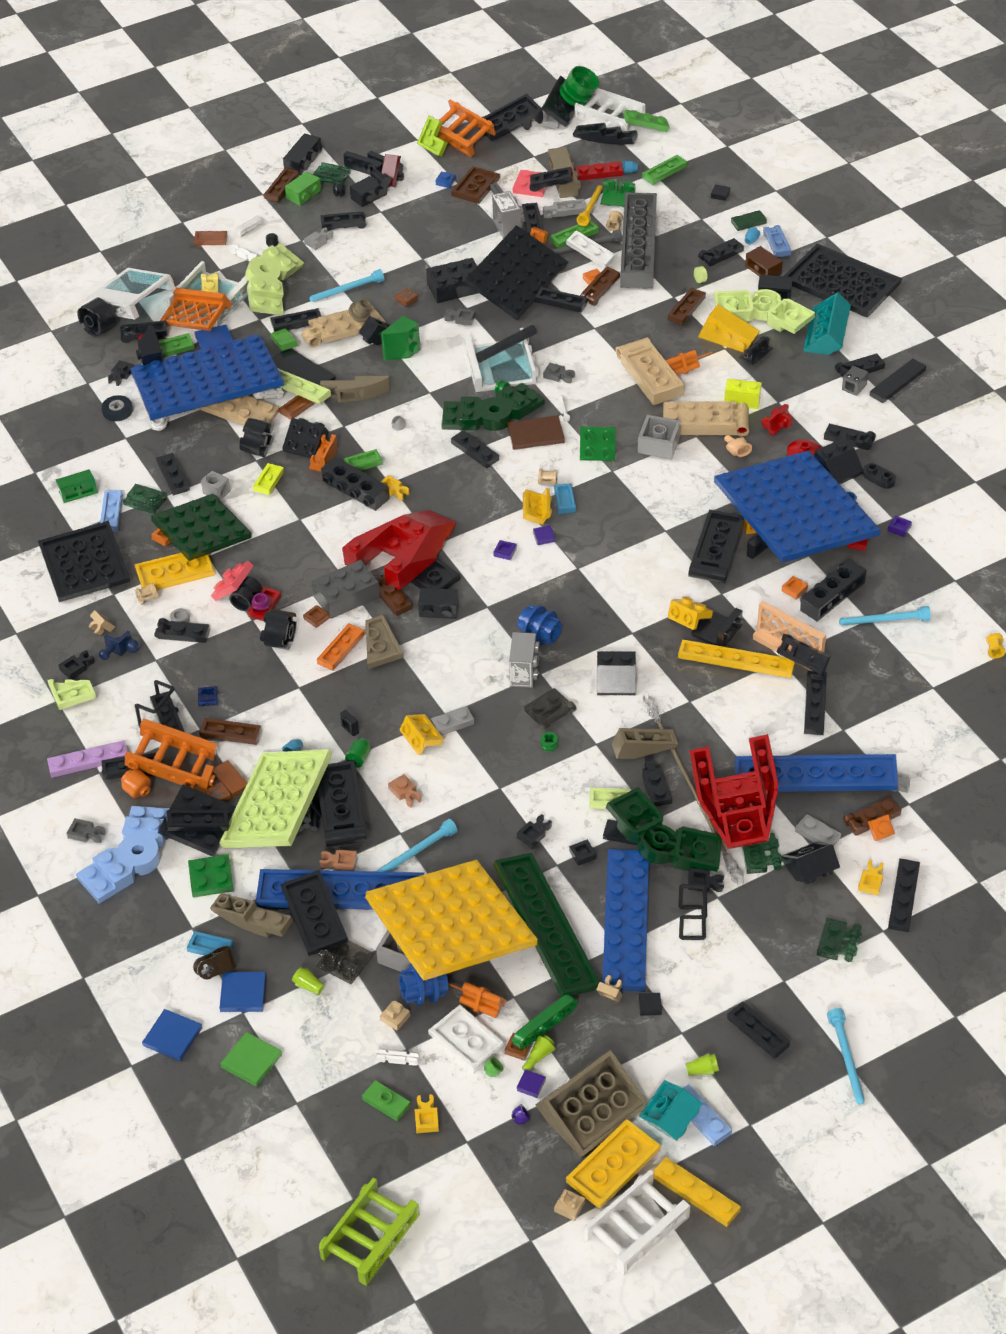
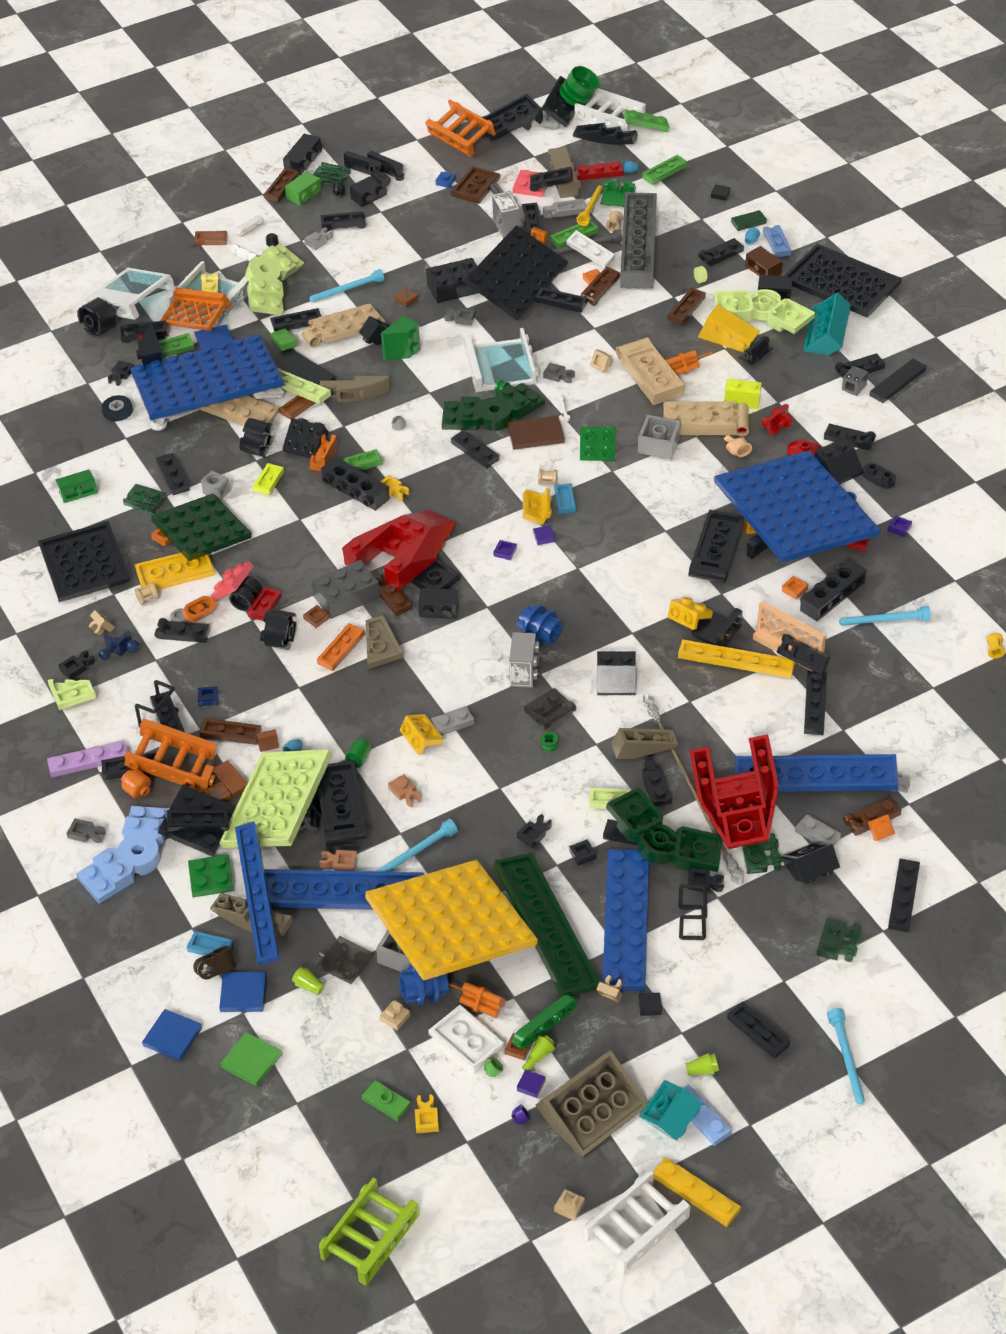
(112, 508): light blue tile -> none
(199, 608): none -> orange plate
(257, 893): none -> blue plate
(260, 601): magenta plate -> none
(267, 740): none -> dark orange tile
(314, 913): black plate -> none
(349, 723): black tile -> none
(360, 310): dark tan piece -> none
(391, 167): tile -> none
(397, 1057): white axle -> none
(428, 137): lime plate -> none
(506, 343): black axle -> none
(601, 360): none -> tan tile
(613, 1164): yellow plate -> none
(871, 879): yellow plate -> none

